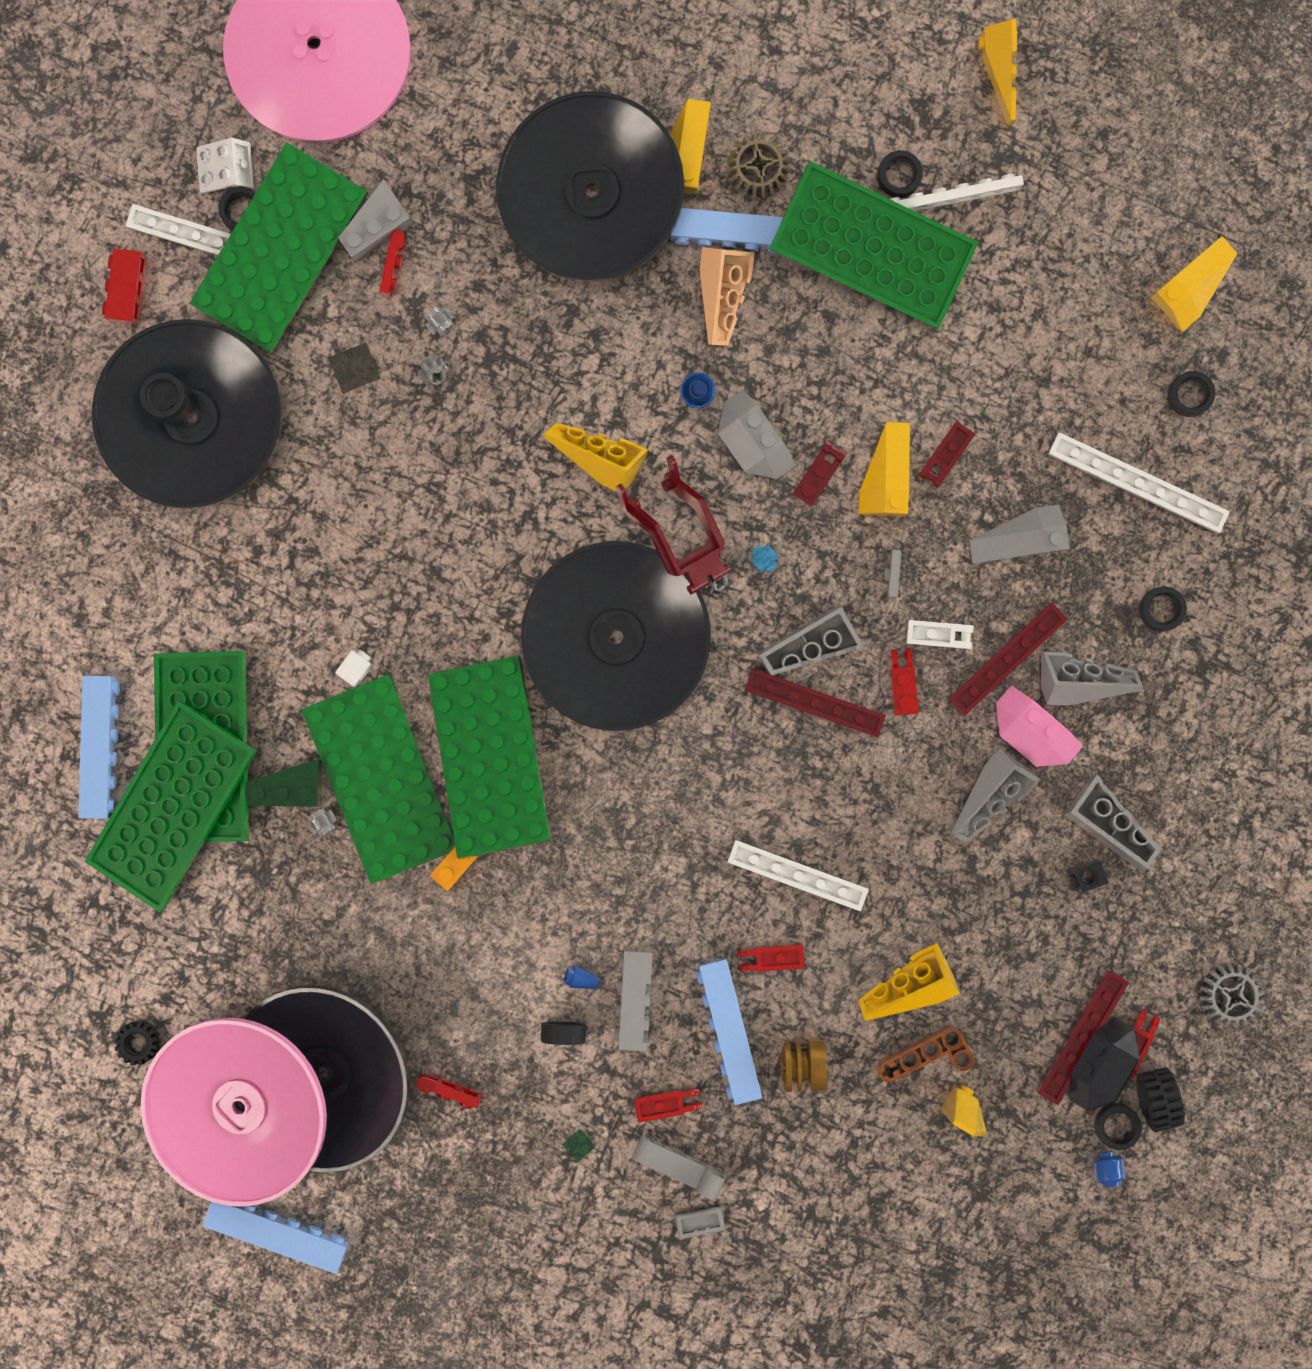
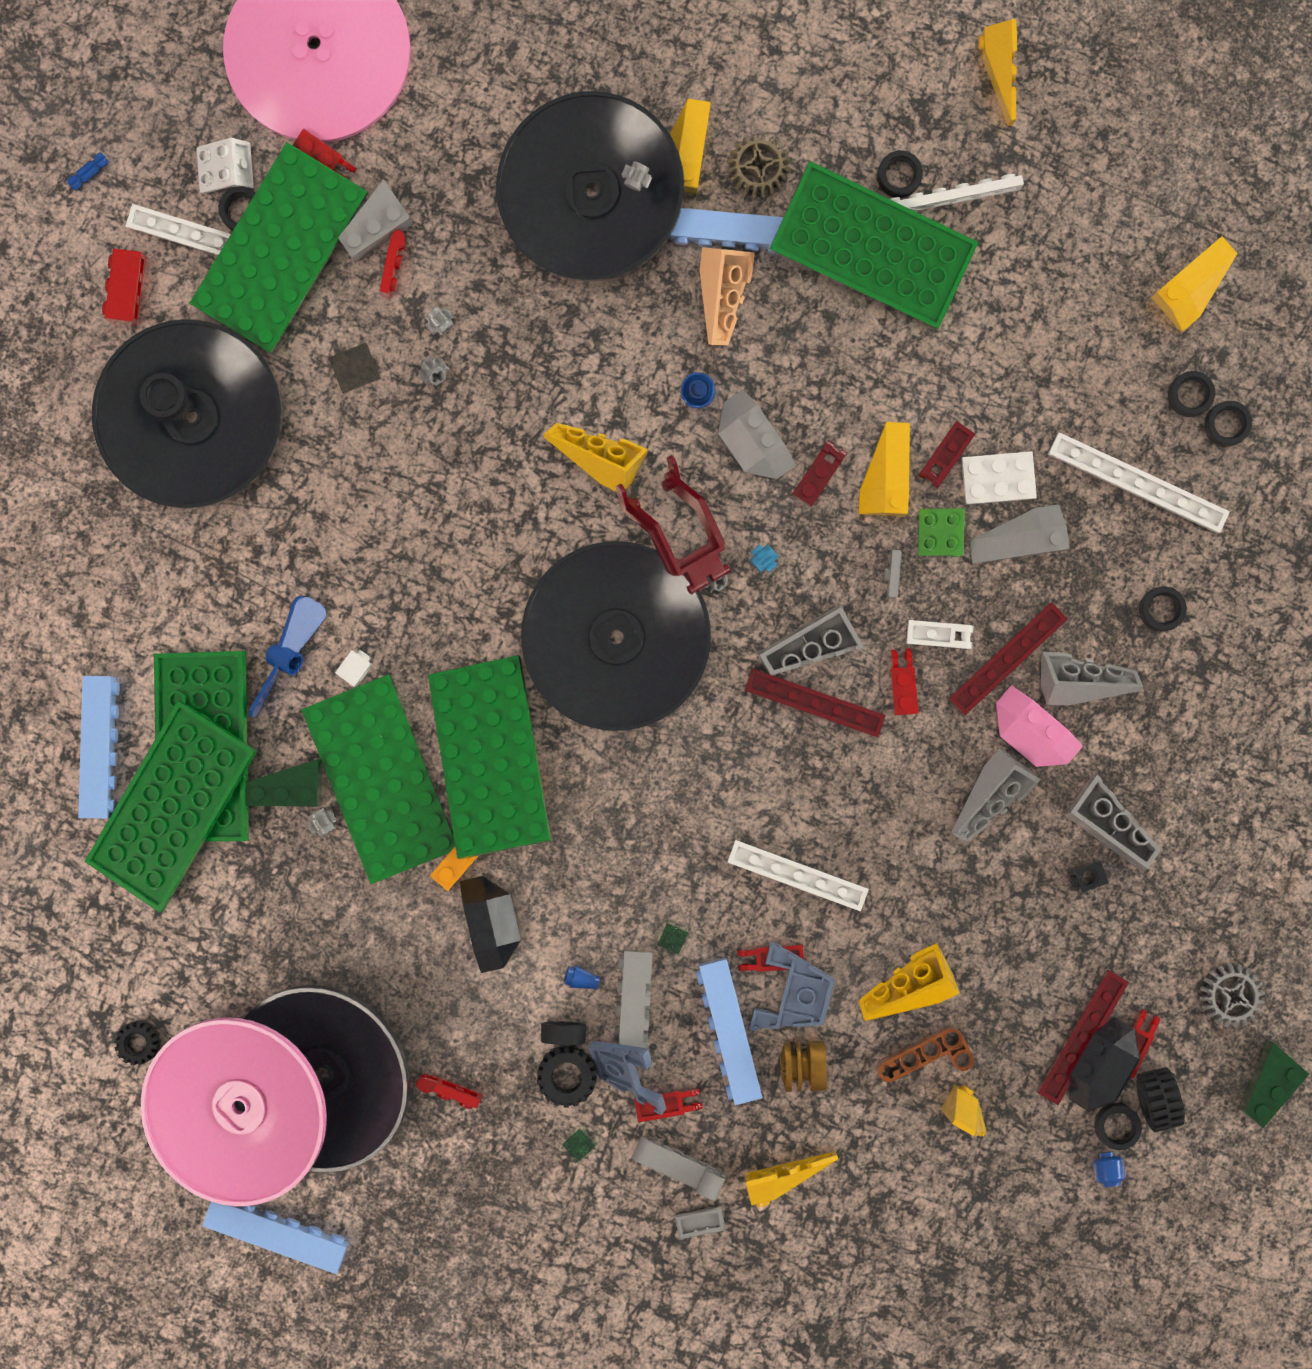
(87, 171): none -> blue axle
(301, 623): none -> blue piece
(321, 151): none -> red hinge
(490, 922): none -> black wedge
(563, 1096): none -> black tyre
(617, 1067): none -> sand blue wing
(636, 176): none -> light grey gear
(672, 938): none -> clear green tile
(775, 1181): none -> yellow wedge
(804, 994): none -> sand blue wing
(941, 532): none -> bright green hinge
(998, 478): none -> white plate
(1220, 440): none -> black tyre
(1271, 1085): none -> dark green wedge

